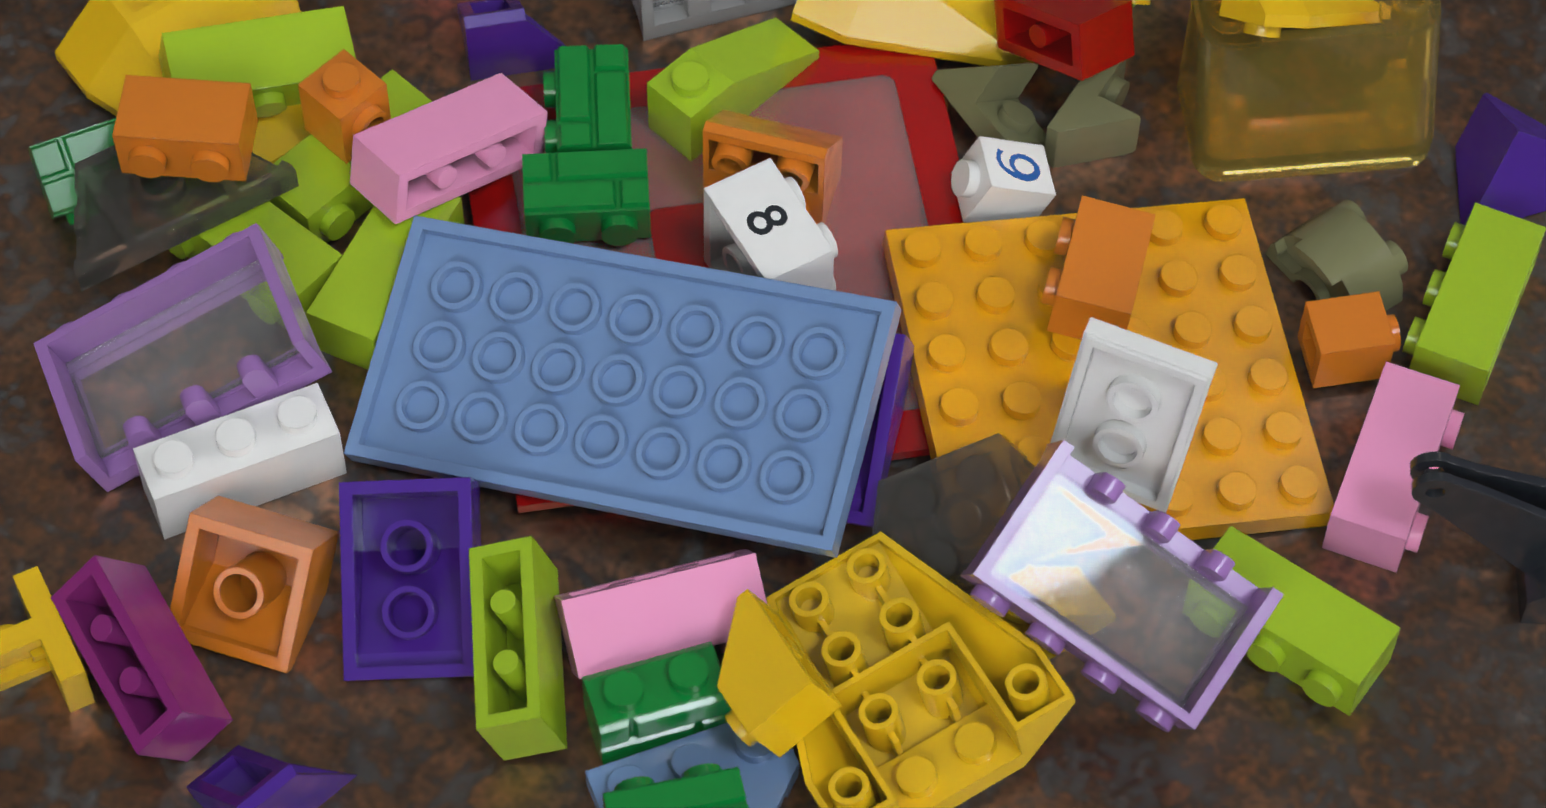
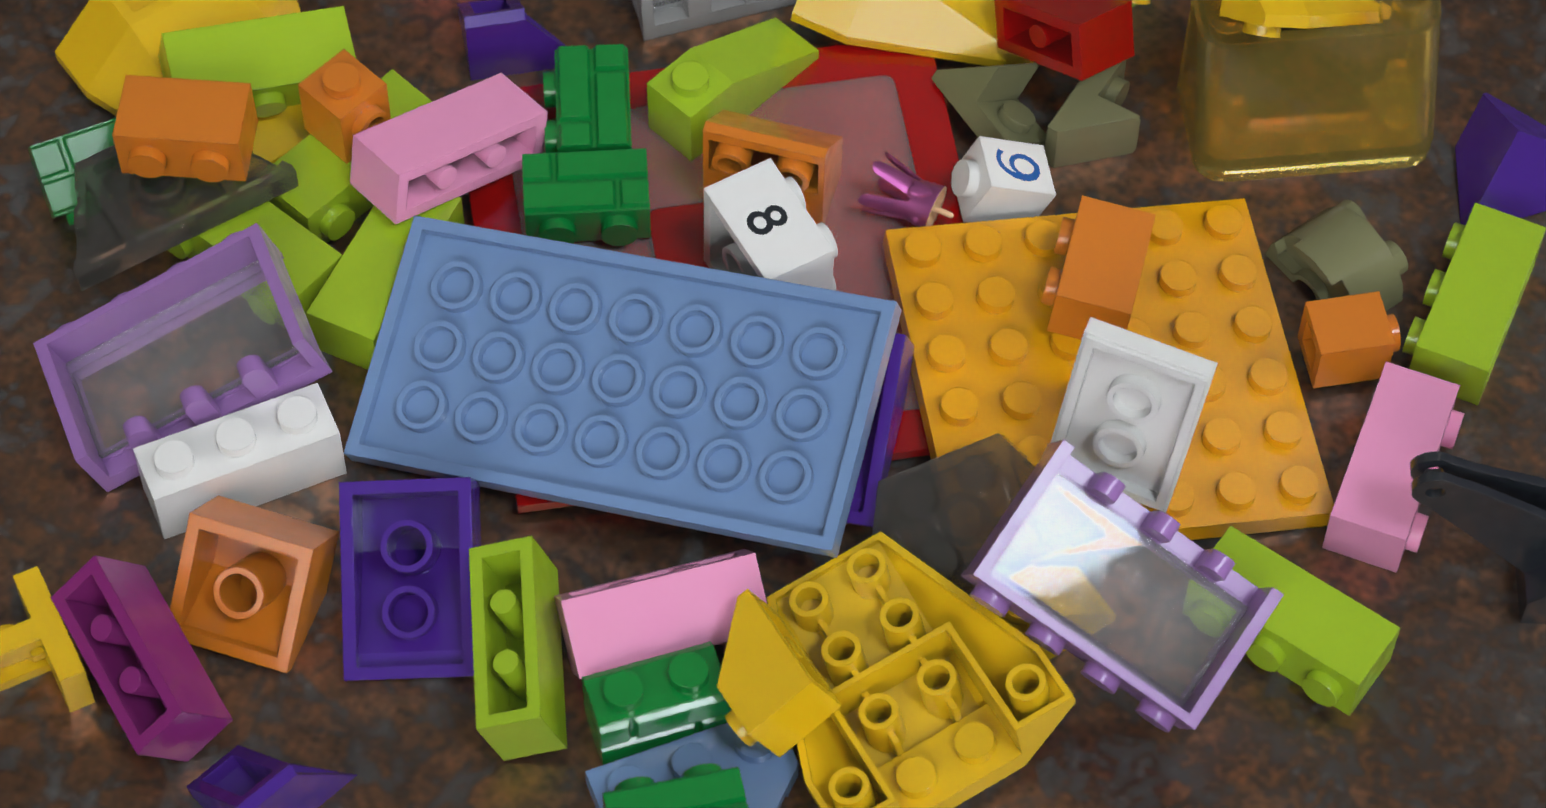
(916, 198): none -> flat silver piece

